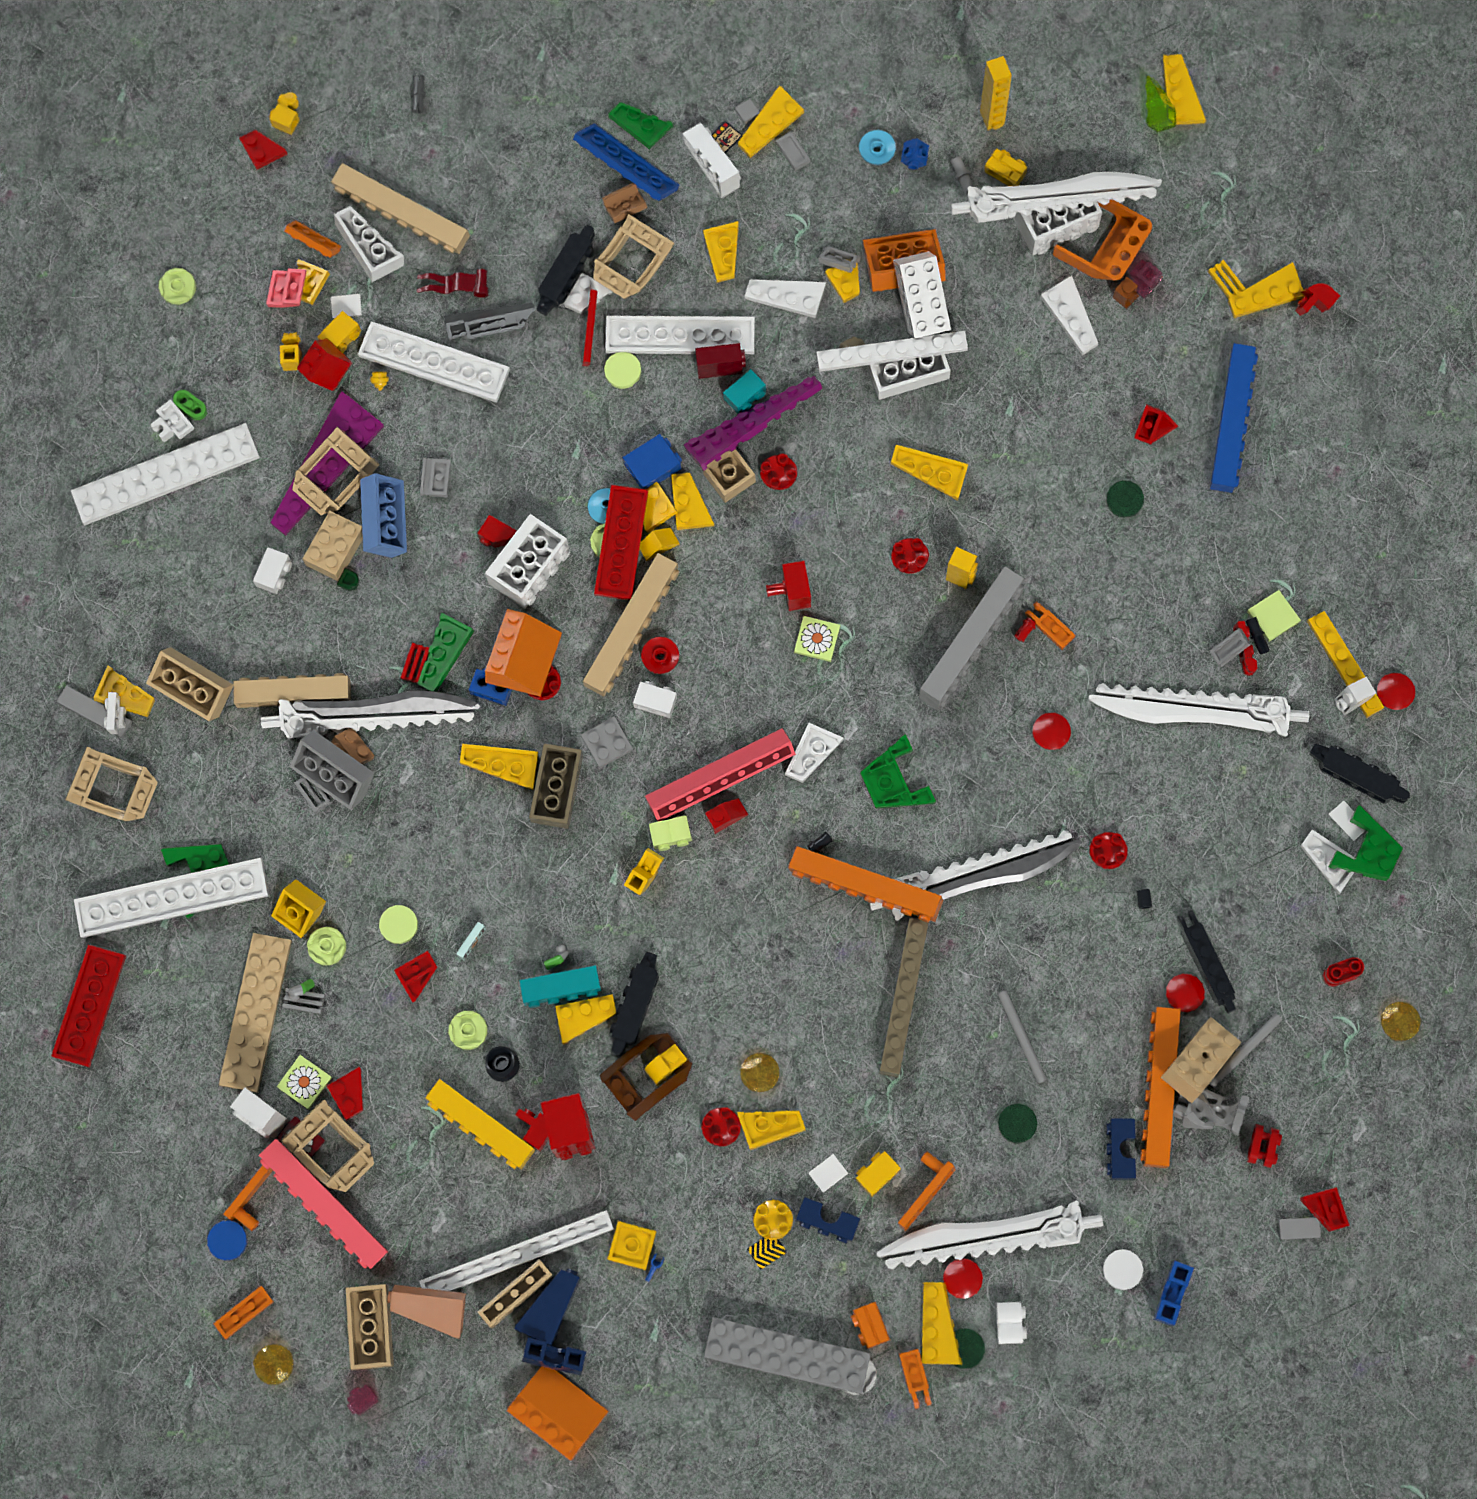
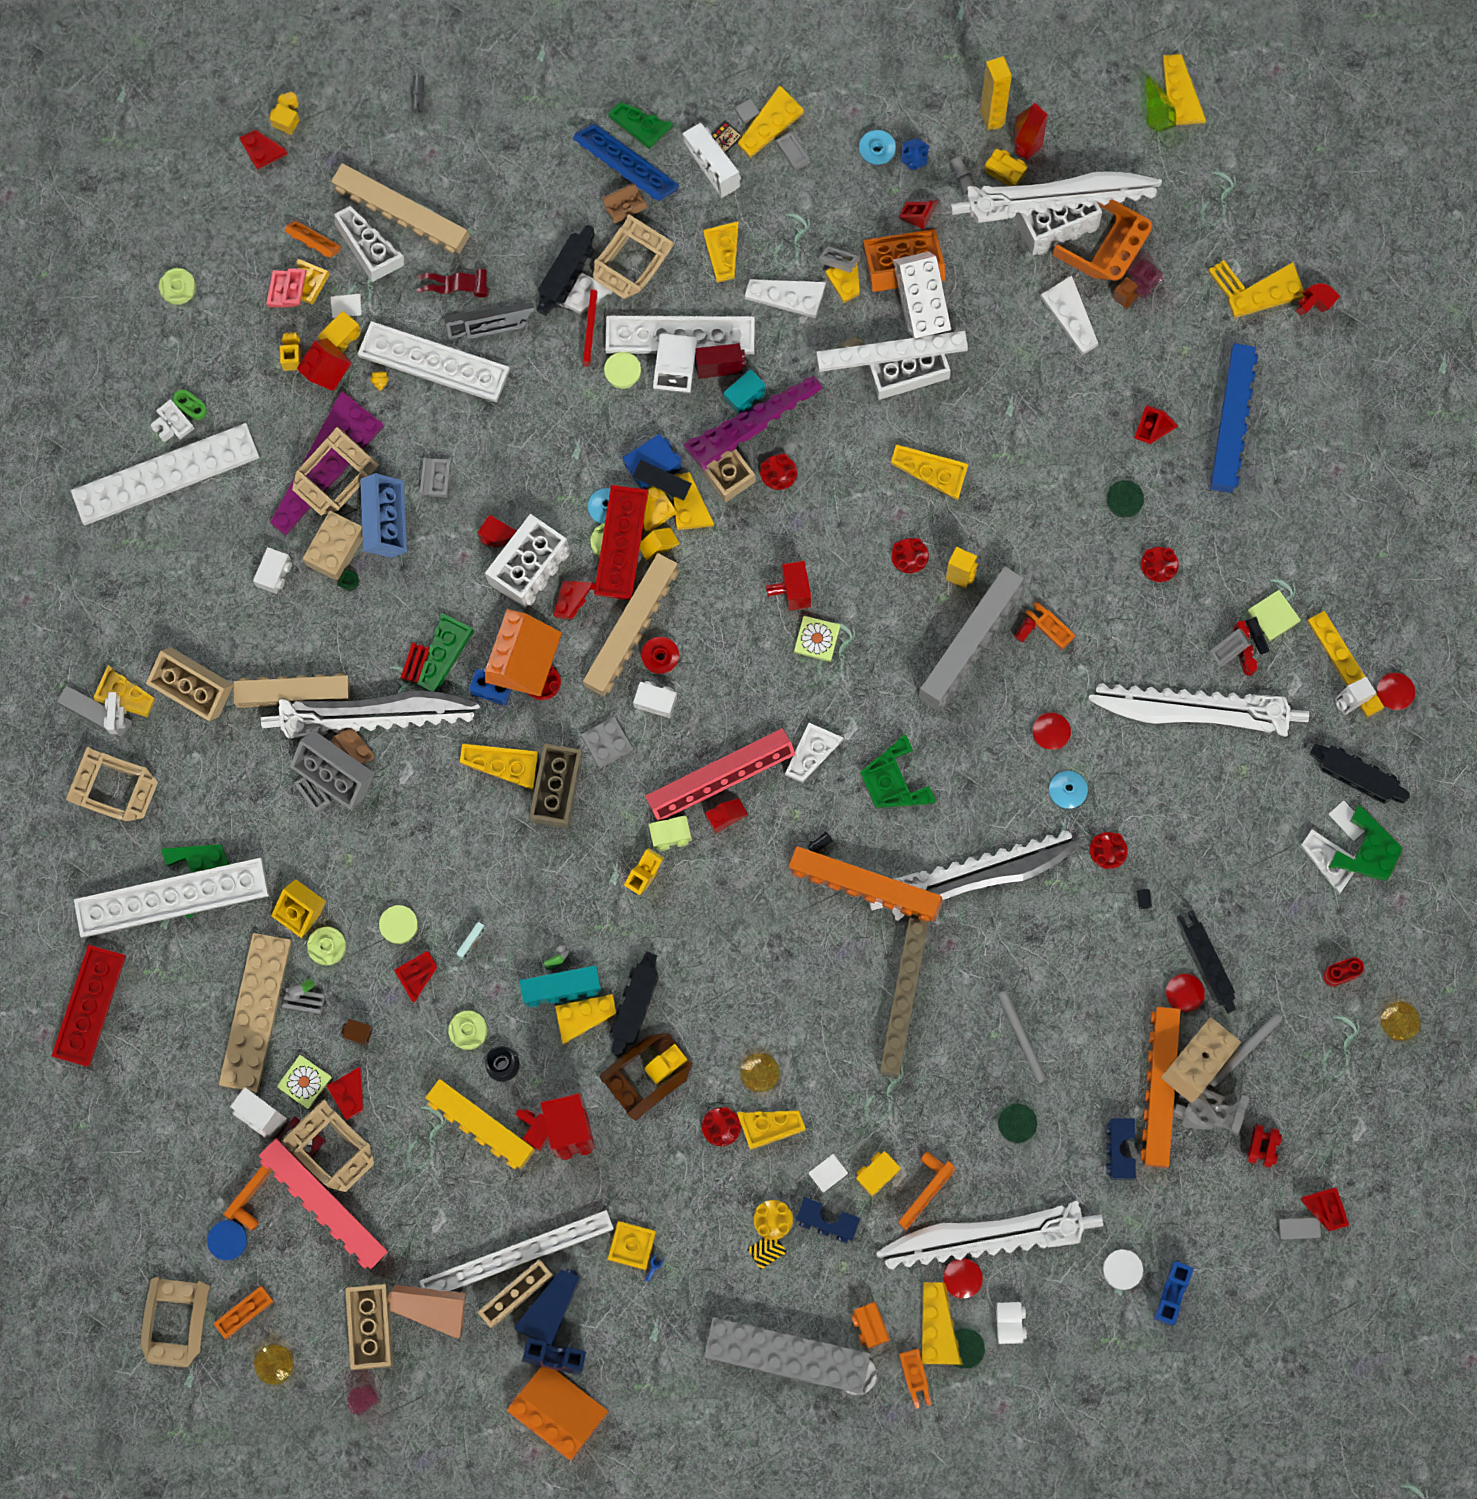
(175, 1292): none -> tan wedge
(357, 1032): none -> reddish brown brick
(571, 598): none -> red wing
(662, 480): none -> black tile
(675, 363): none -> white slope
(918, 212): none -> red slope
(1029, 131): none -> red wedge
(1065, 798): none -> medium azure dish
(1159, 564): none -> red dish

